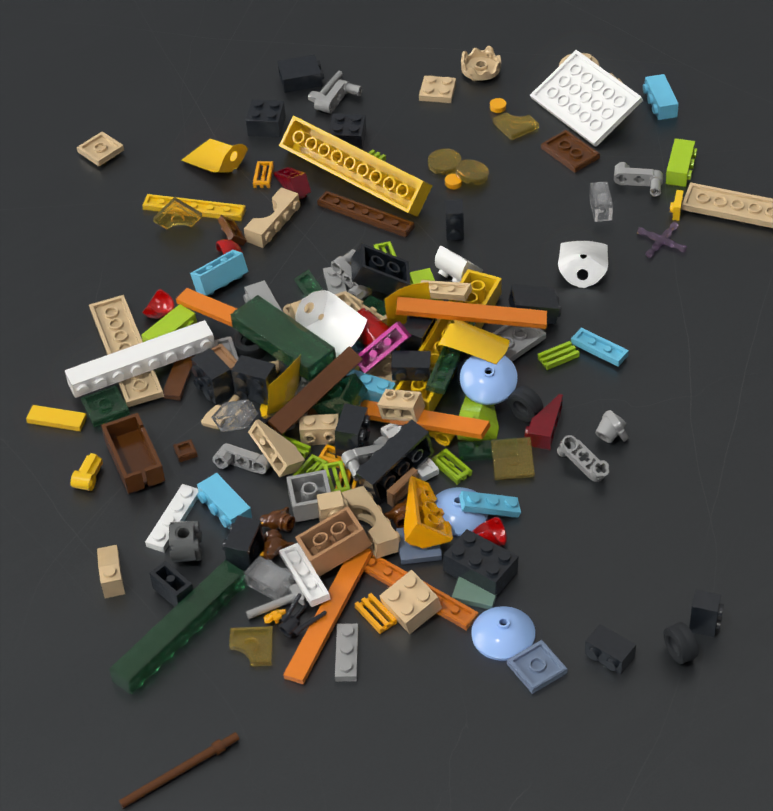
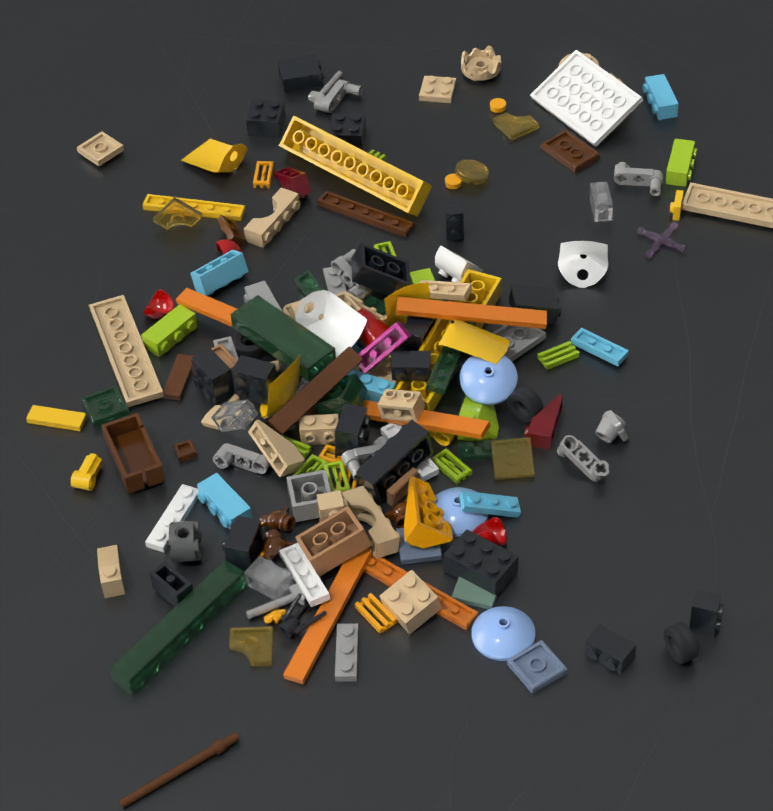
(139, 358): white brick -> none
(443, 161): clear yellow tile -> none

